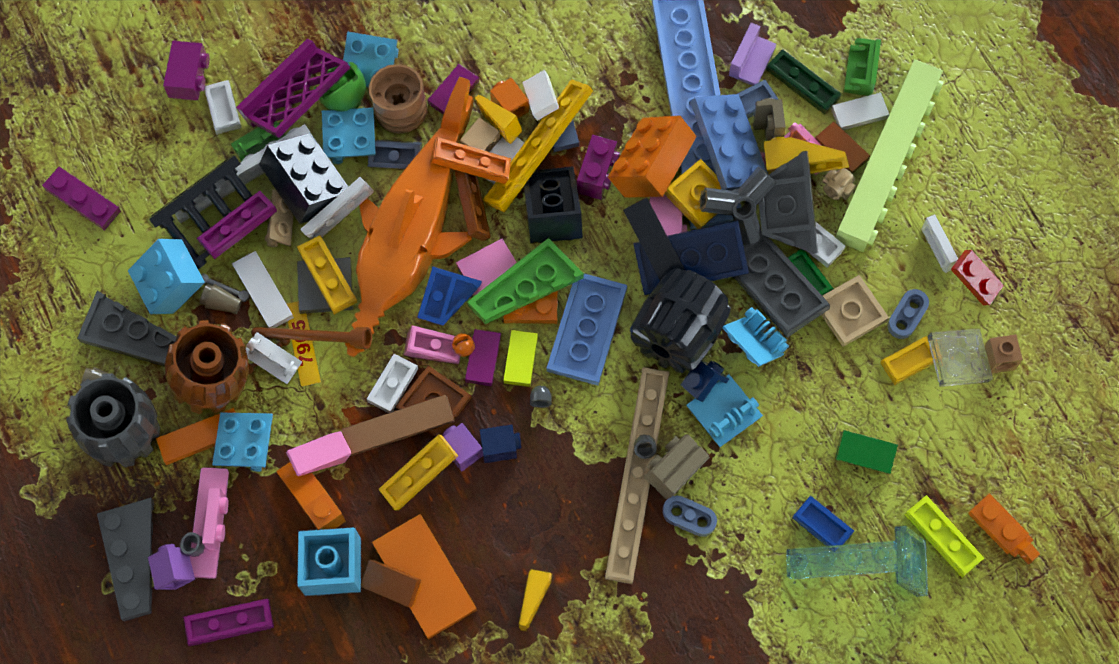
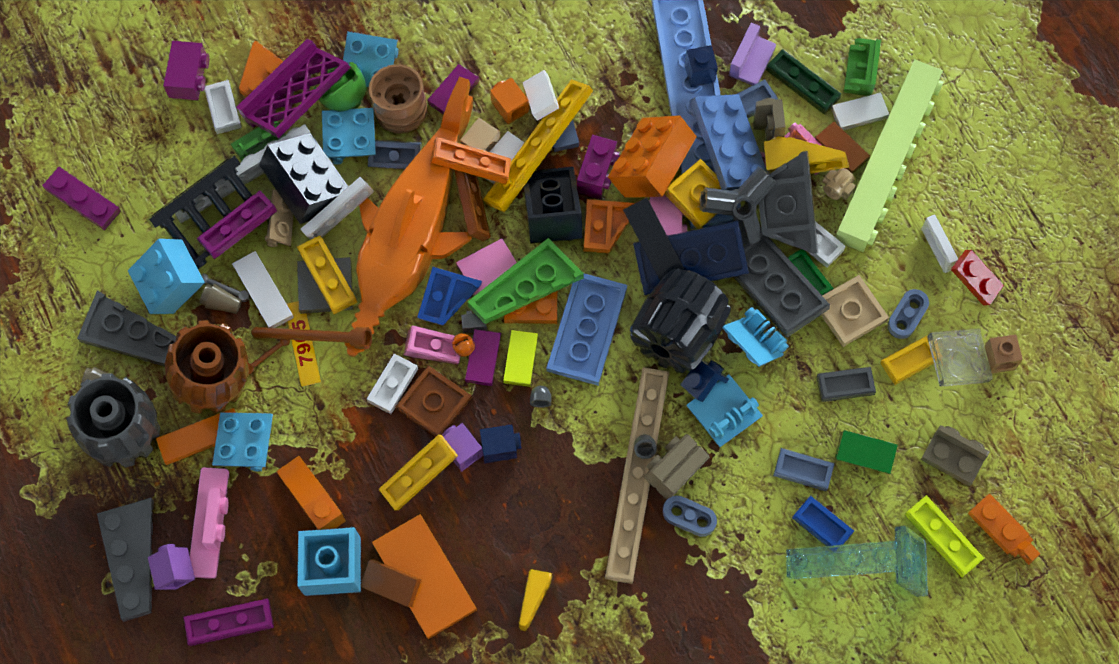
(186, 542): dark grey hinge -> none
(258, 67): none -> orange wing
(272, 358): white hinge -> none
(319, 454): bright pink slope -> none
(398, 425): medium nougat tile -> none
(471, 322): none -> flat silver piece
(500, 118): yellow slope -> none
(604, 224): none -> orange wing
(701, 66): none -> dark blue brick
(803, 469): none -> sand blue tile
(846, 384): none -> dark grey tile
(955, 455): none -> dark tan bracket

